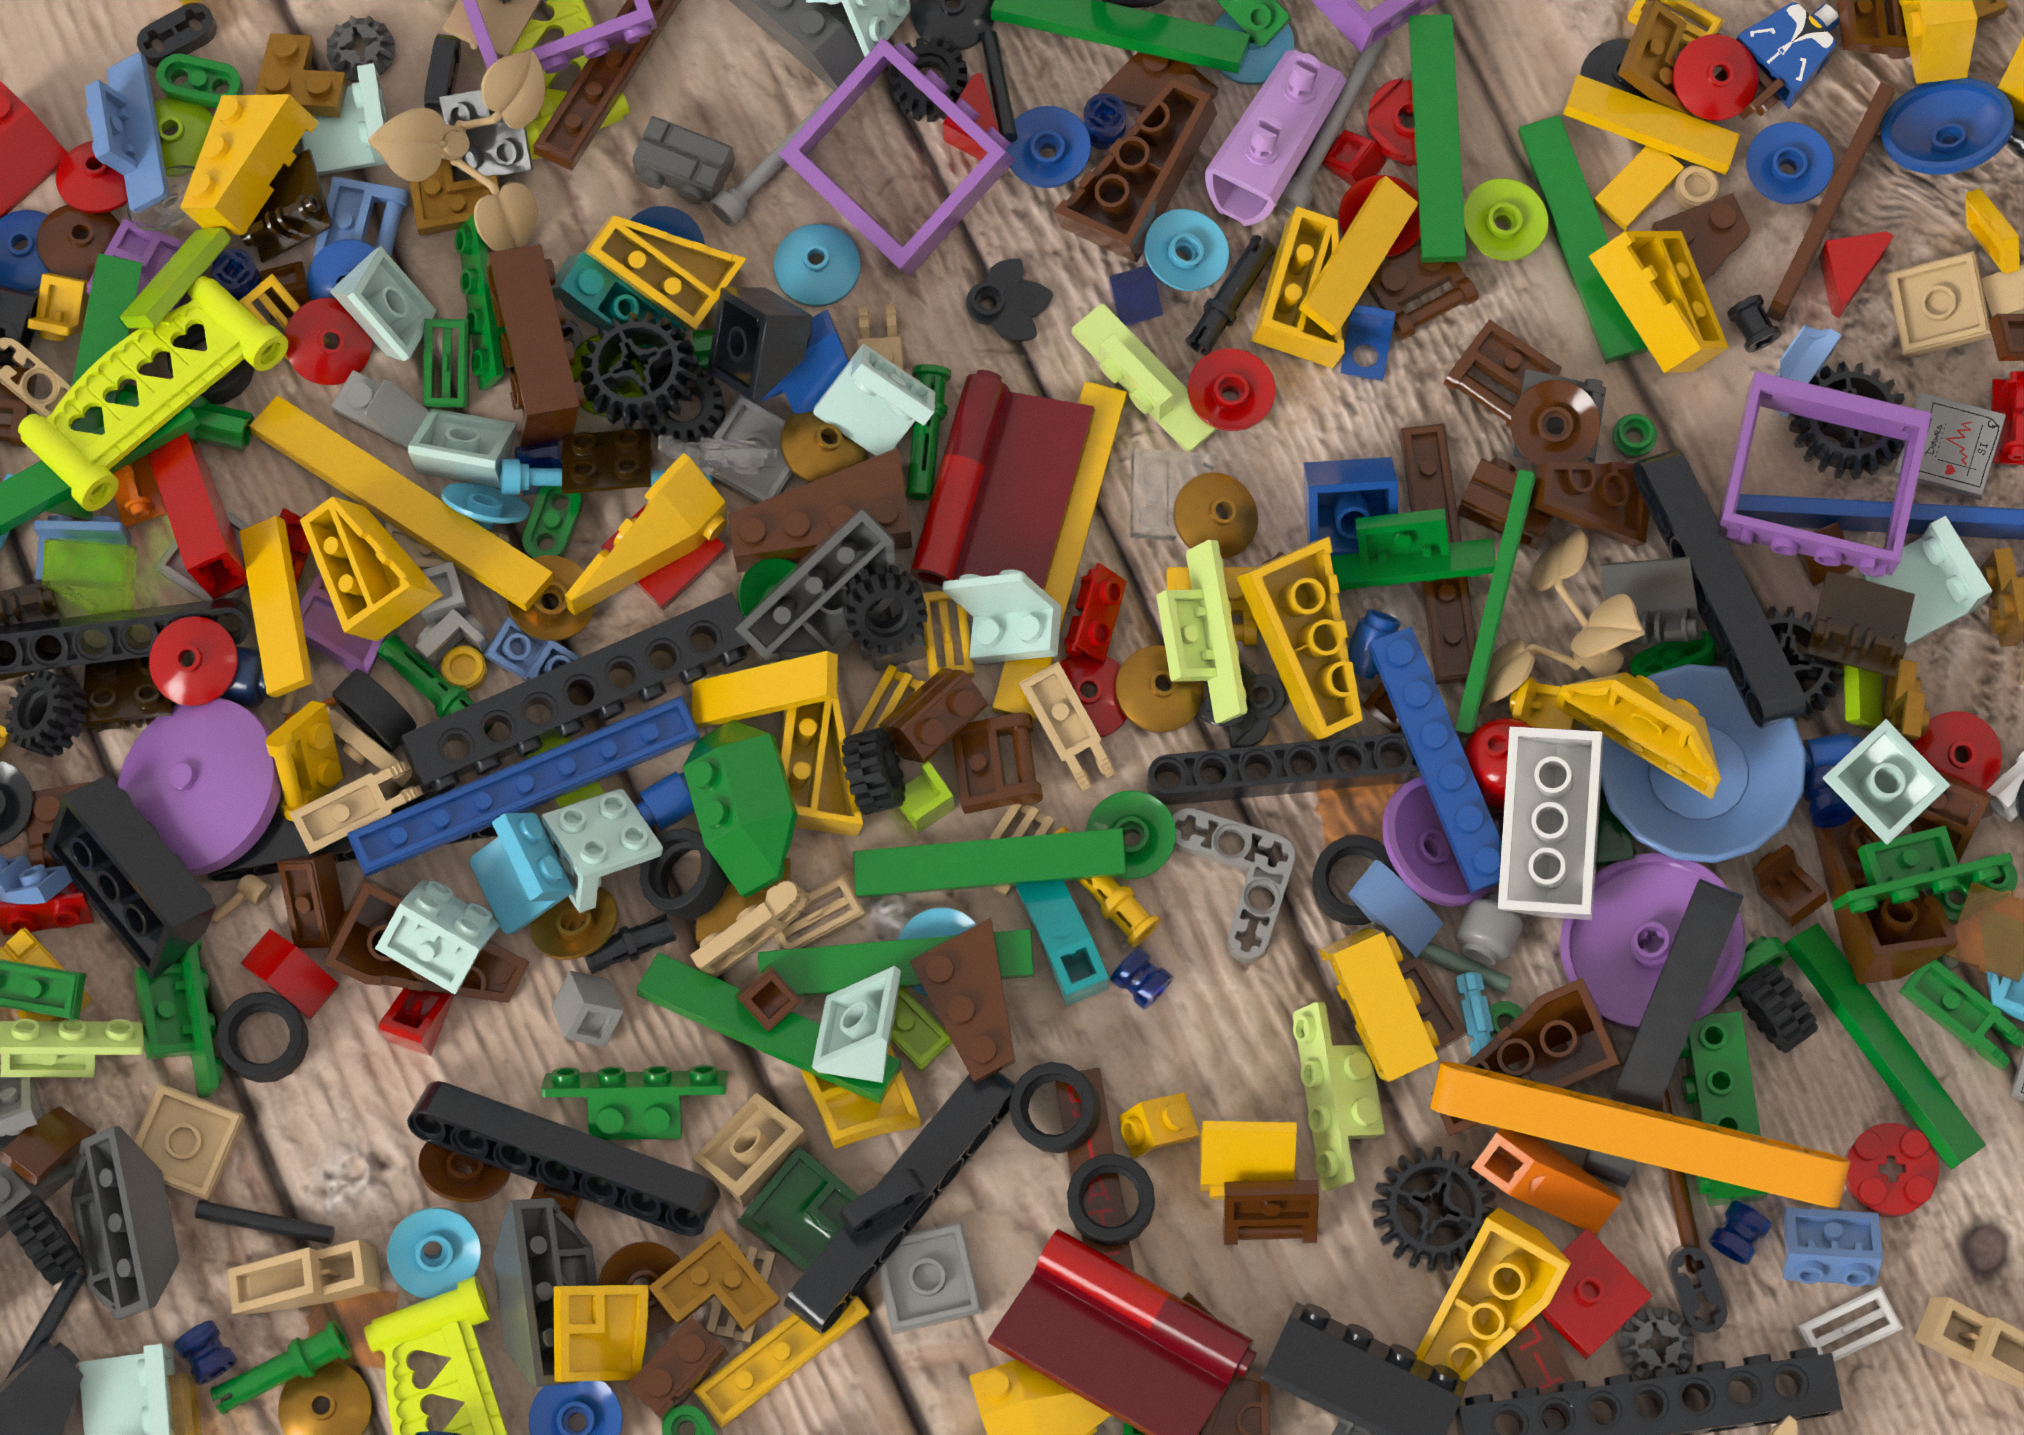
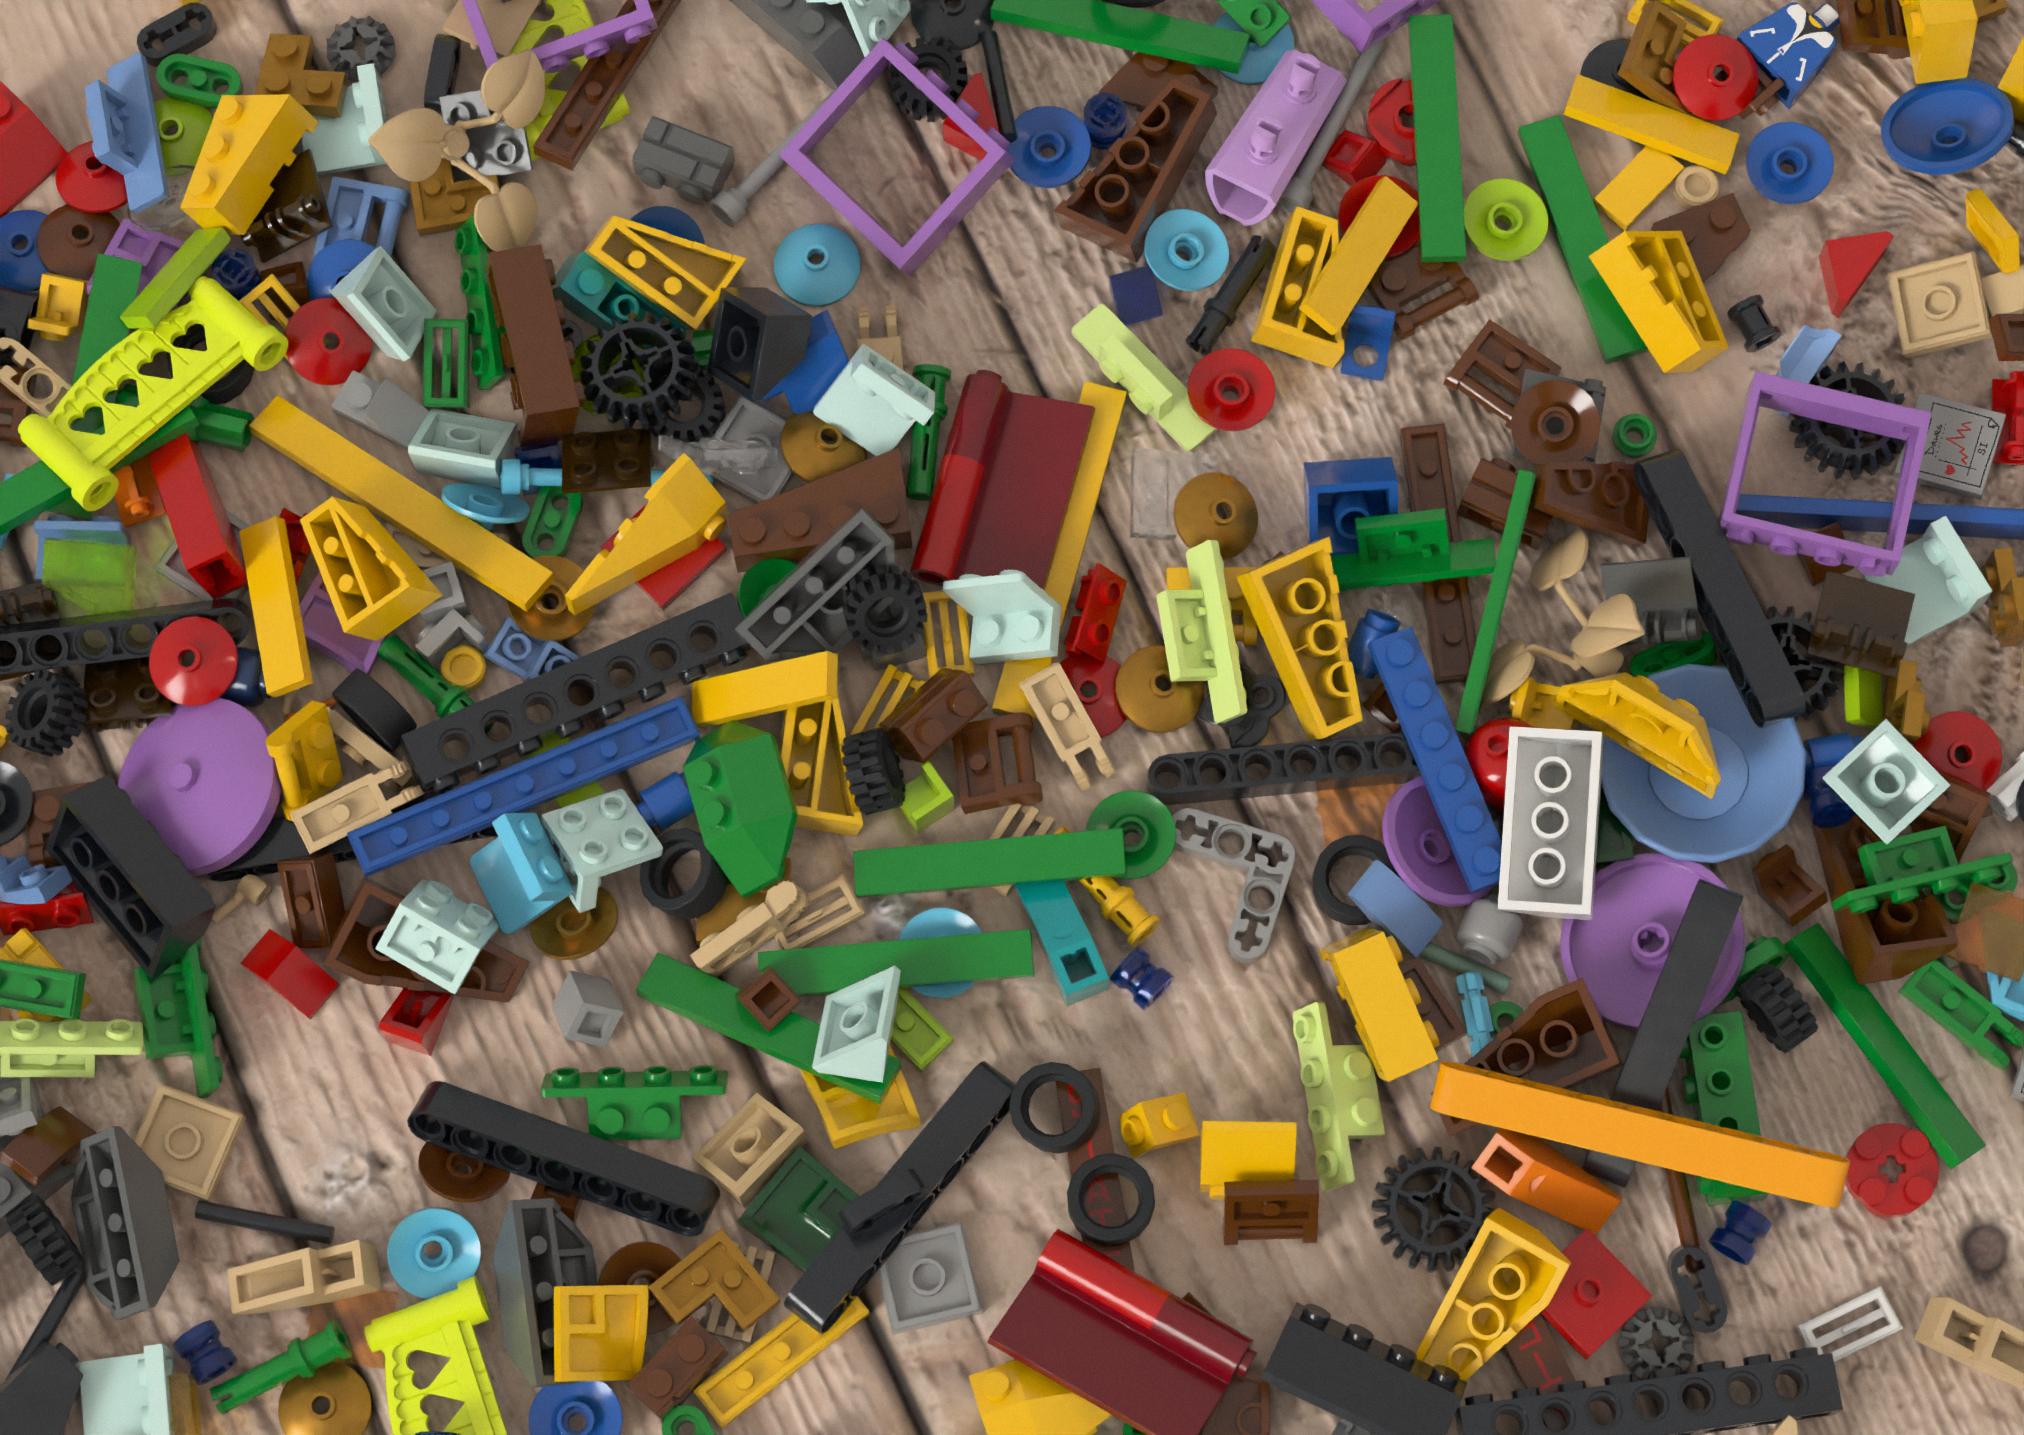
(238, 1012): black tyre -> none
(631, 943): black pin -> none
(969, 998): reddish brown wing -> none
(1014, 298): black plate -> none
(1830, 202): reddish brown tile -> none
(1832, 1246): medium blue bracket -> none

